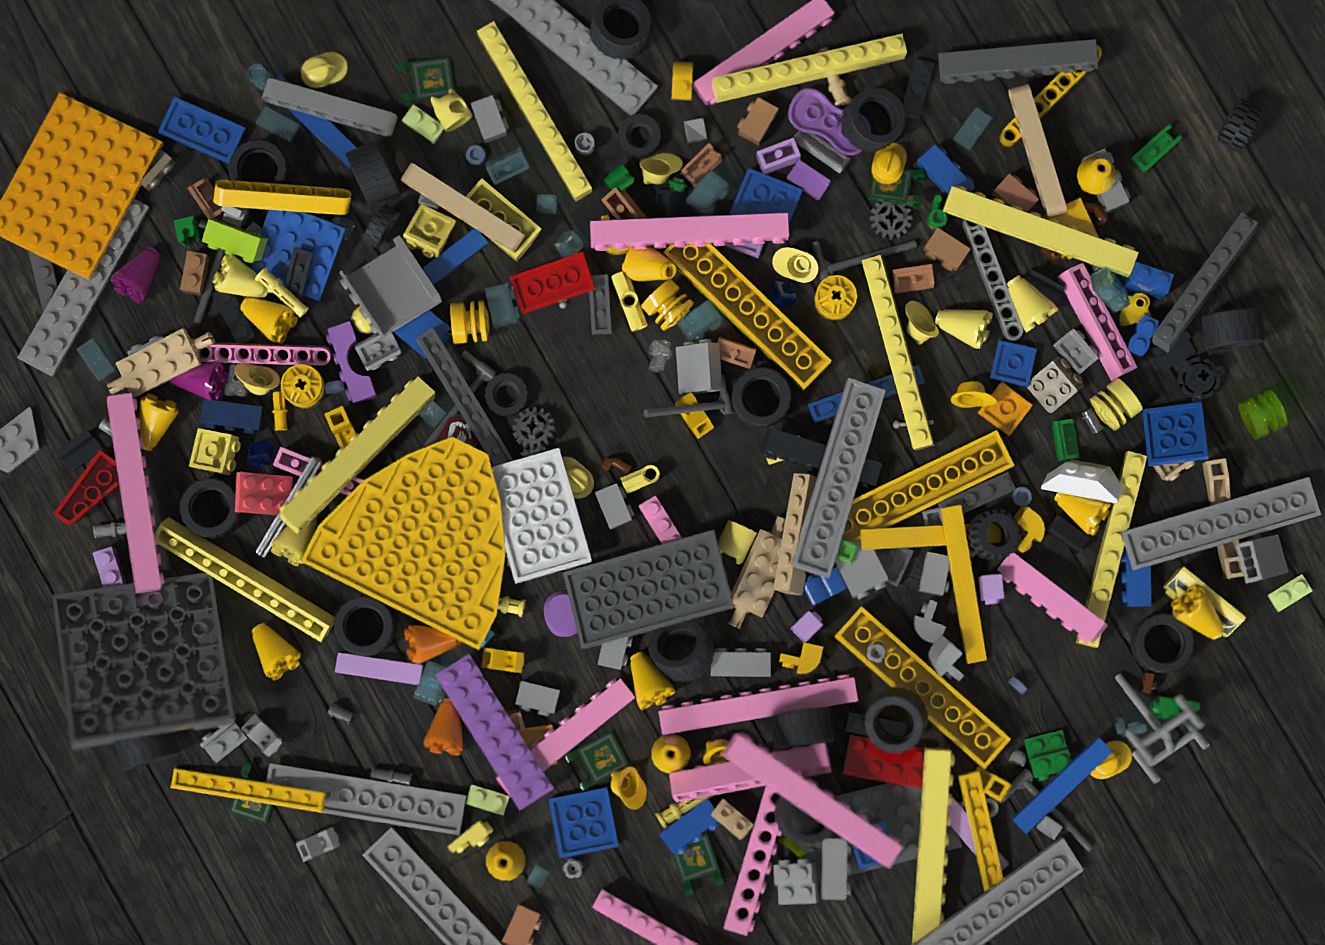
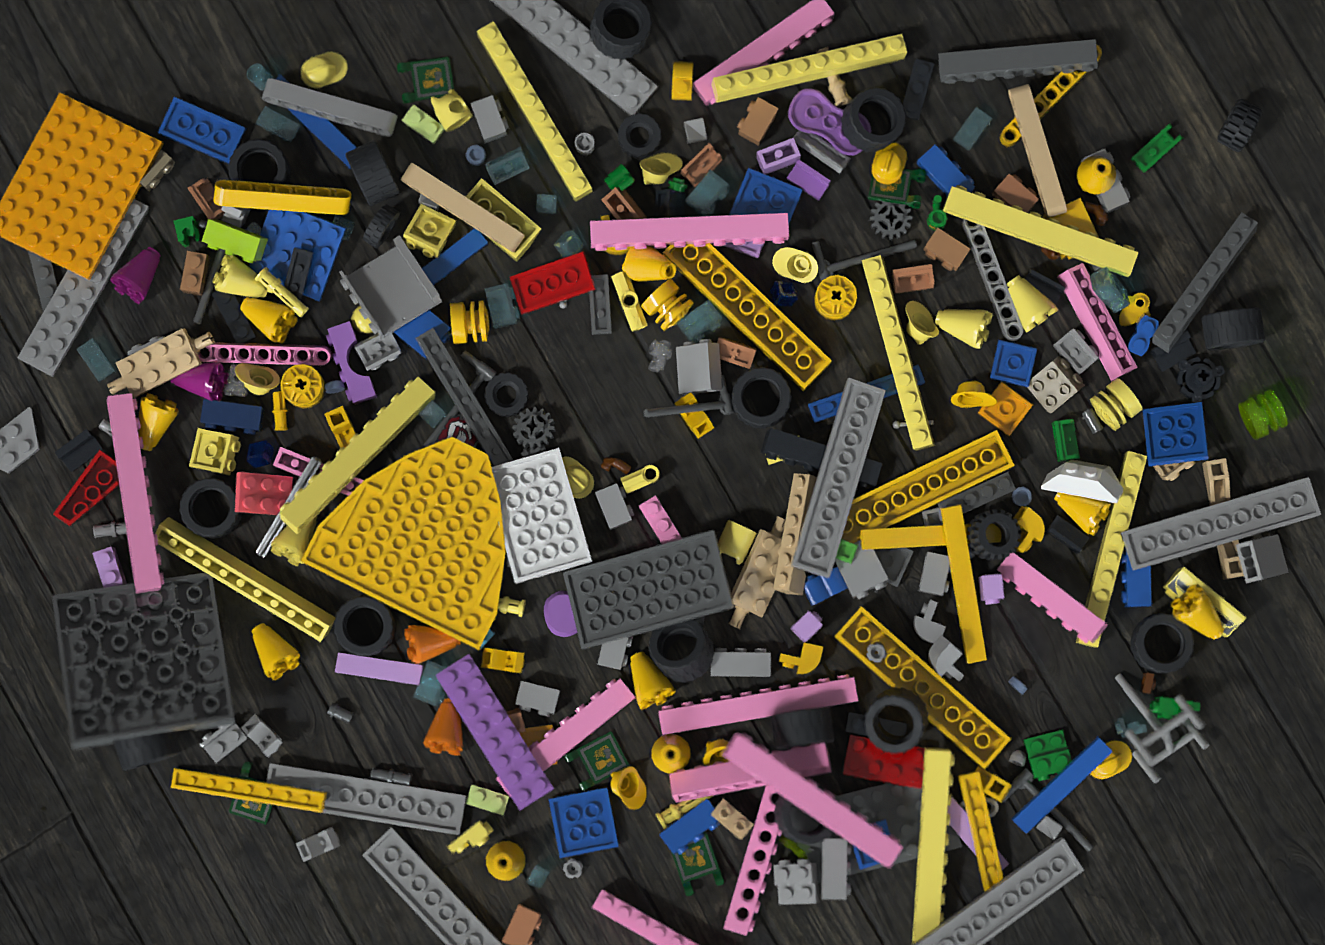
(1149, 281): blue brick -> none
(1289, 593): yellowish green plate -> none

